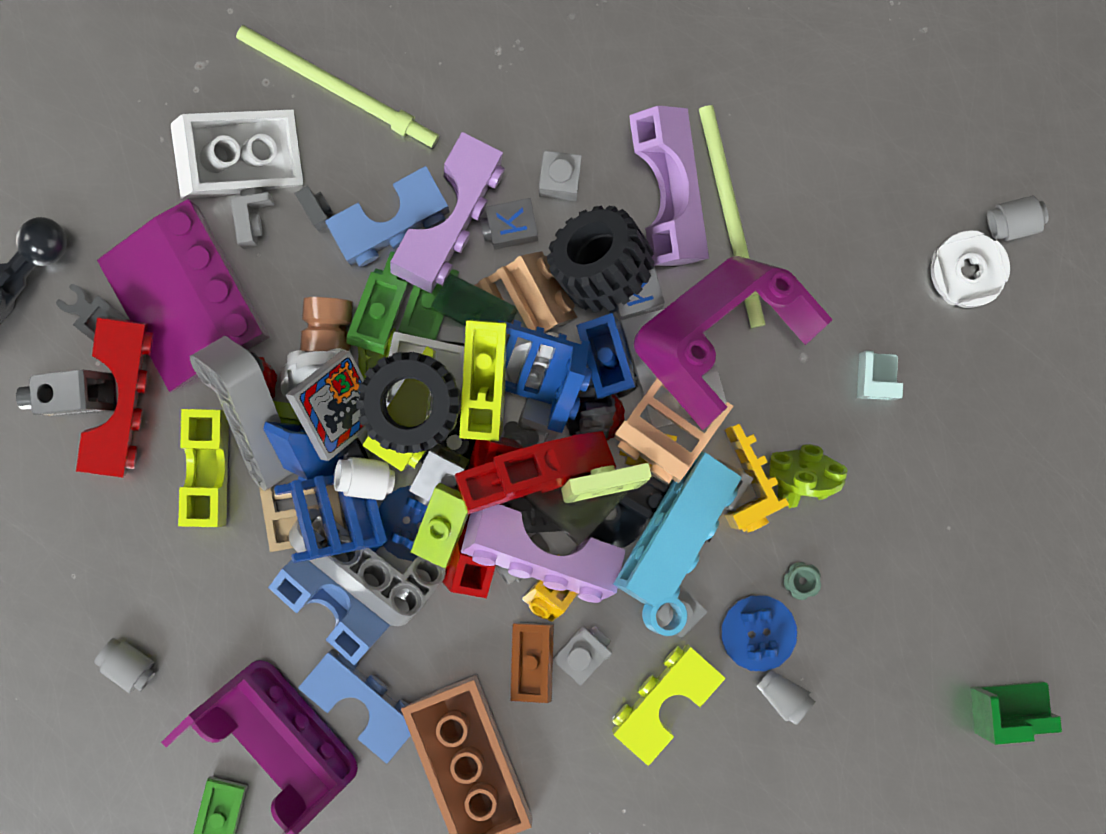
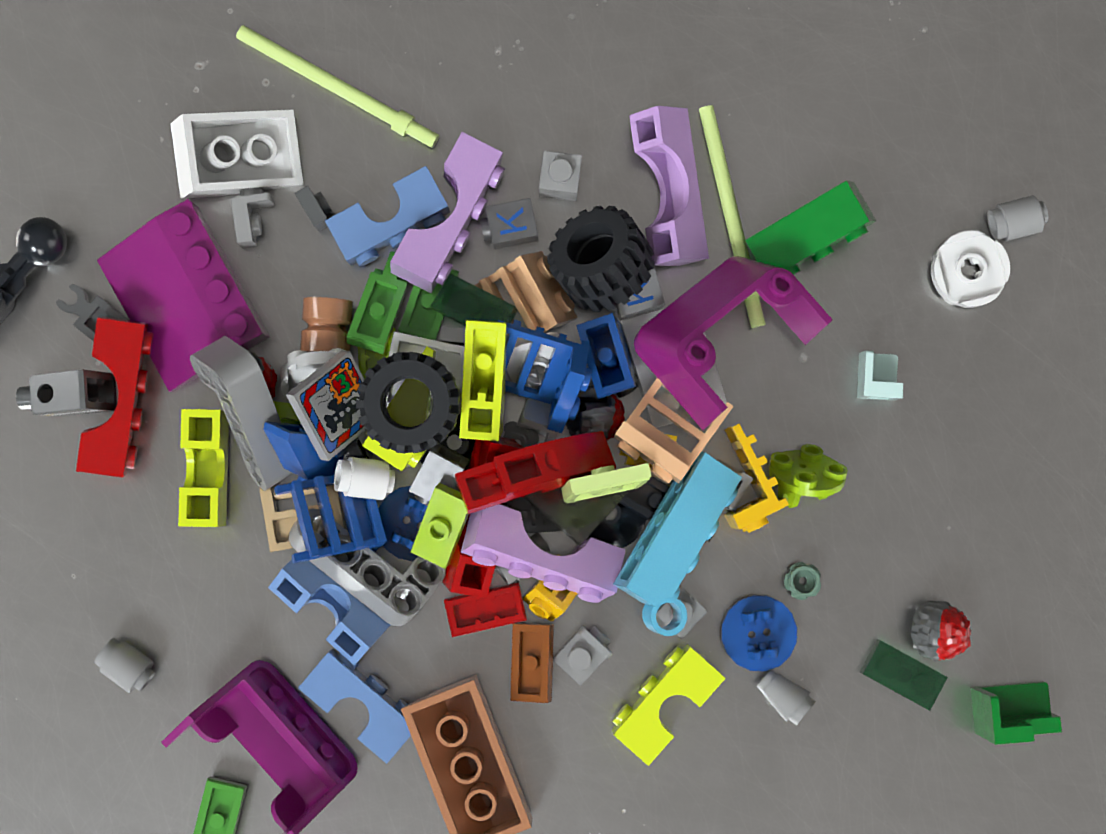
(473, 614): none -> red plate
(813, 229): none -> green wedge
(903, 674): none -> clear green plate
(940, 631): none -> piece

